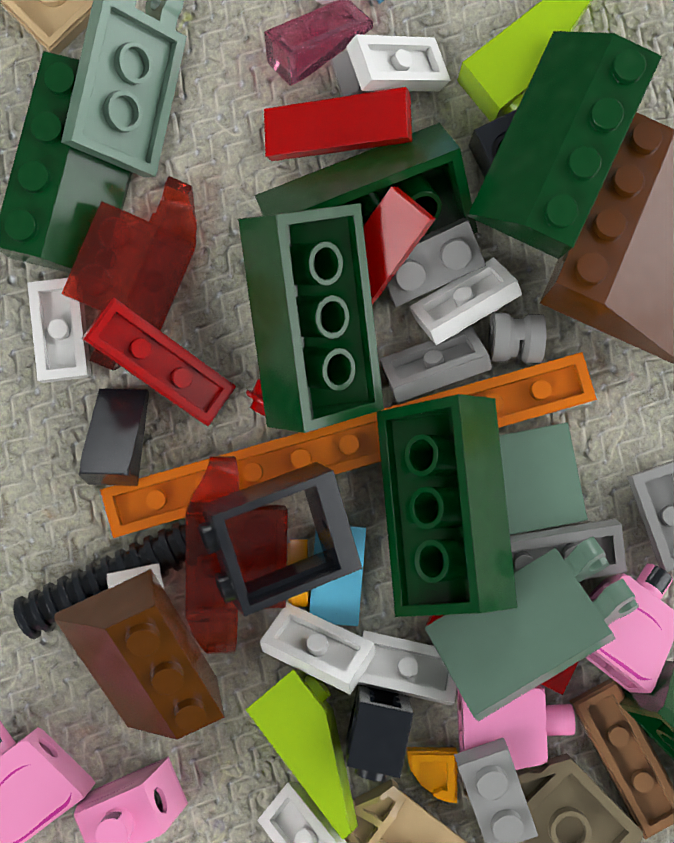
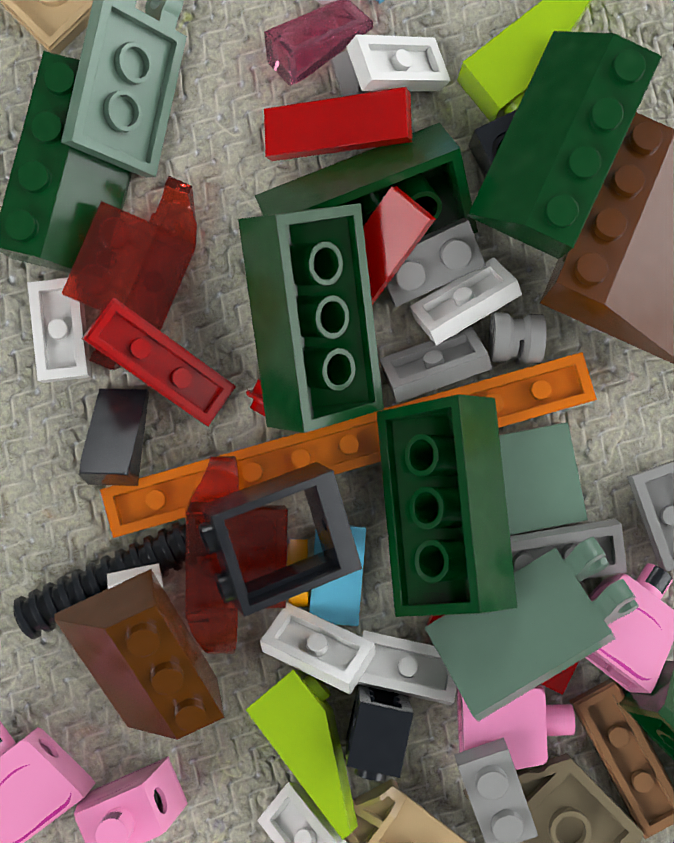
(435, 770): light orange tile -> none

